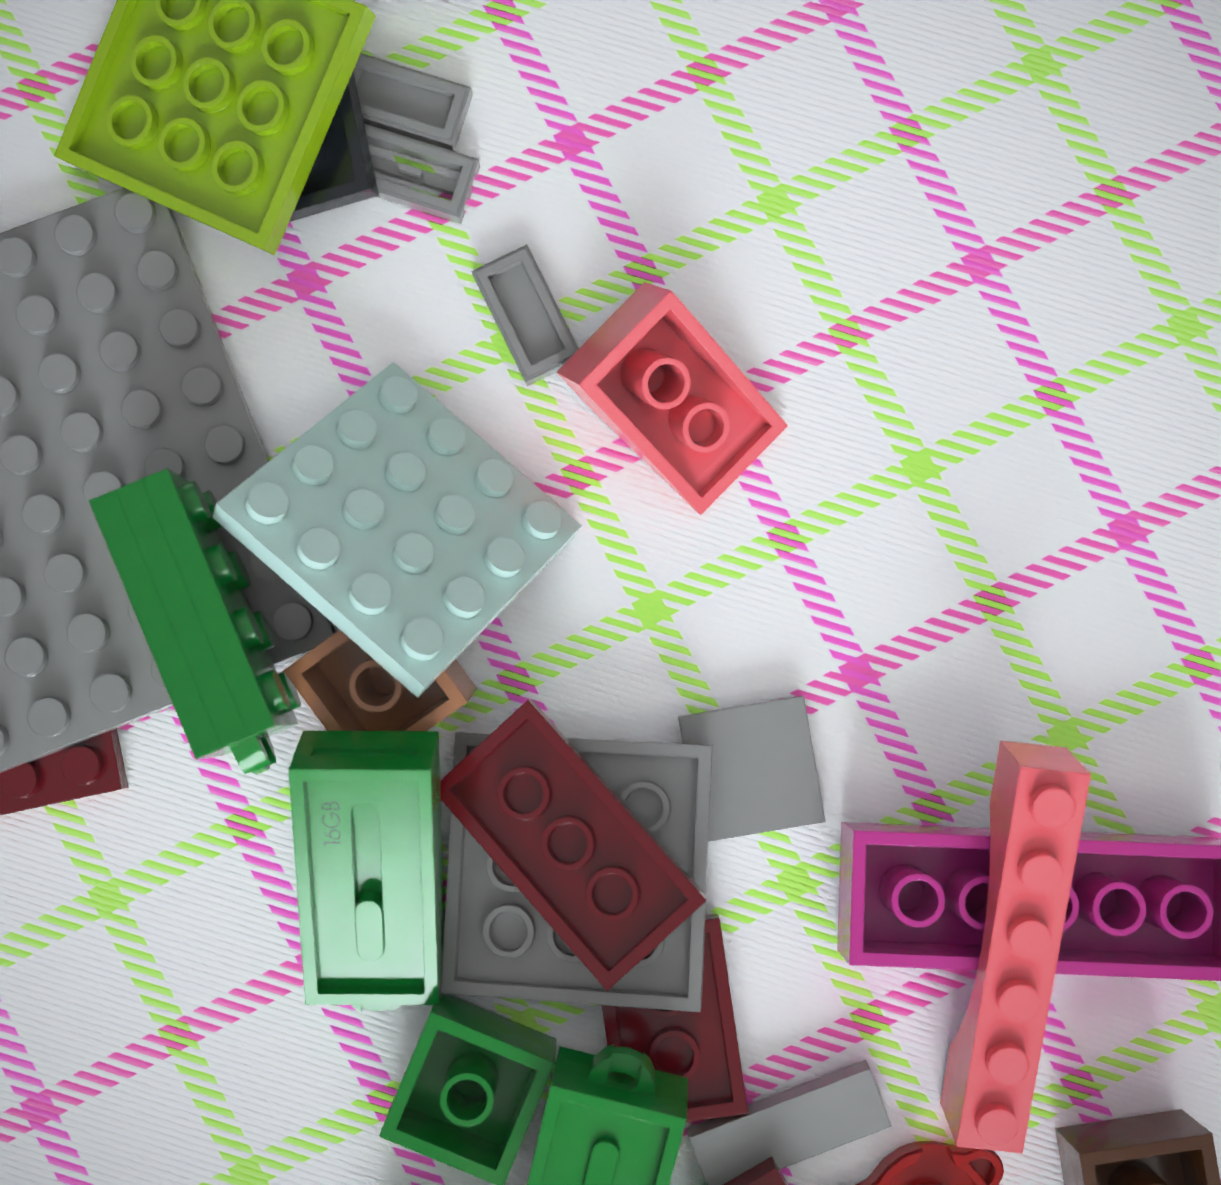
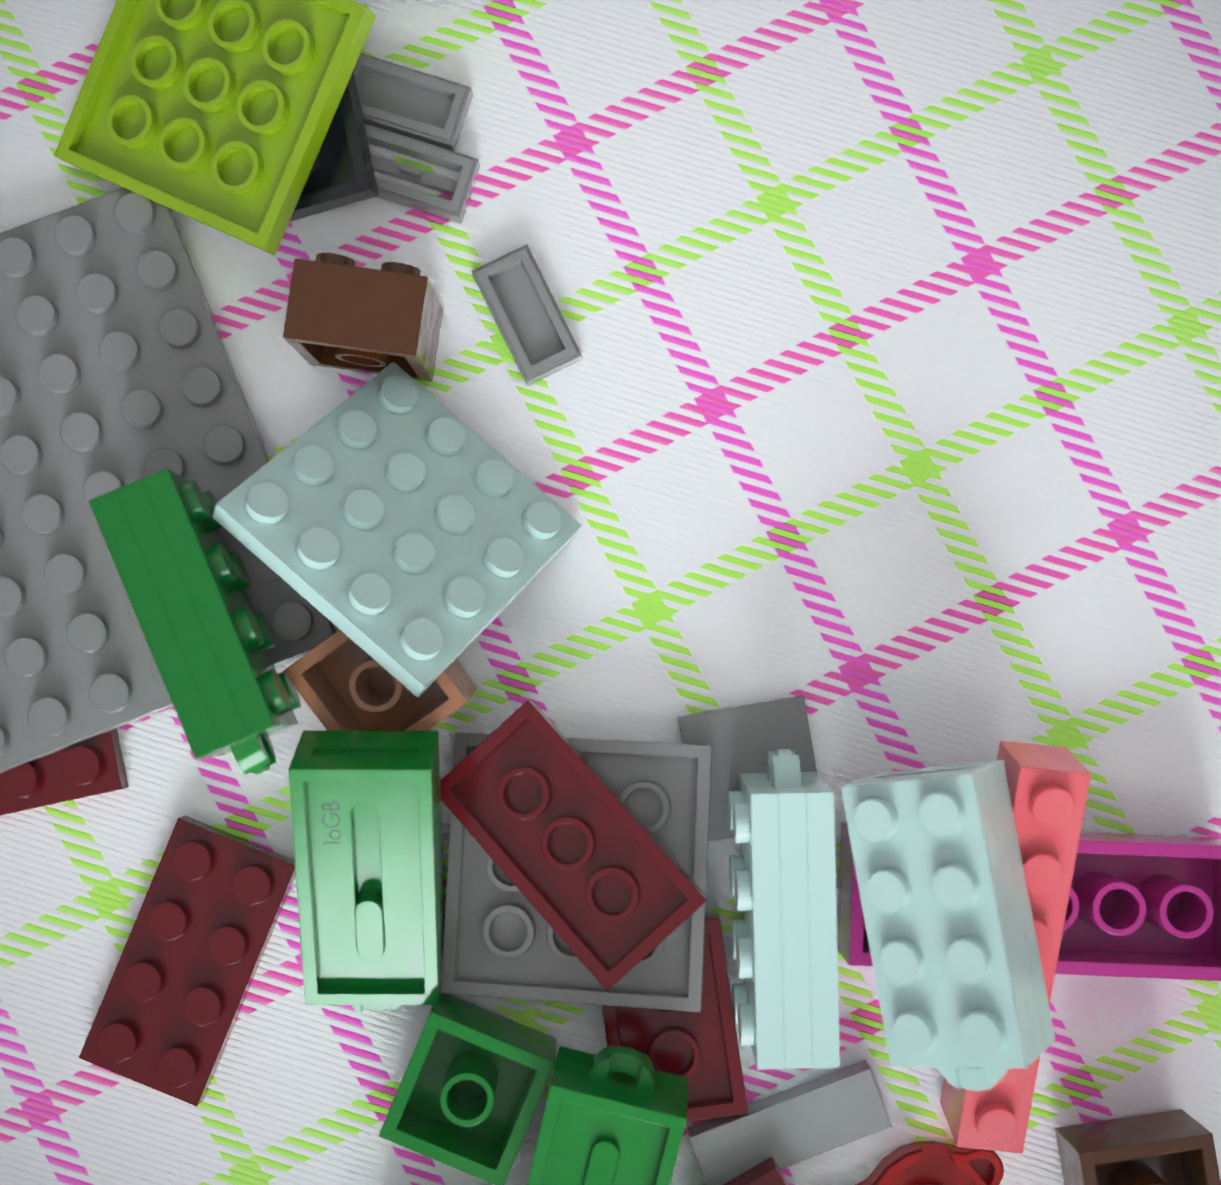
(189, 960): none -> dark red plate
(363, 316): none -> reddish brown brick
(673, 395): coral slope -> none
(788, 916): none -> light aqua piece
(949, 921): none -> light aqua piece

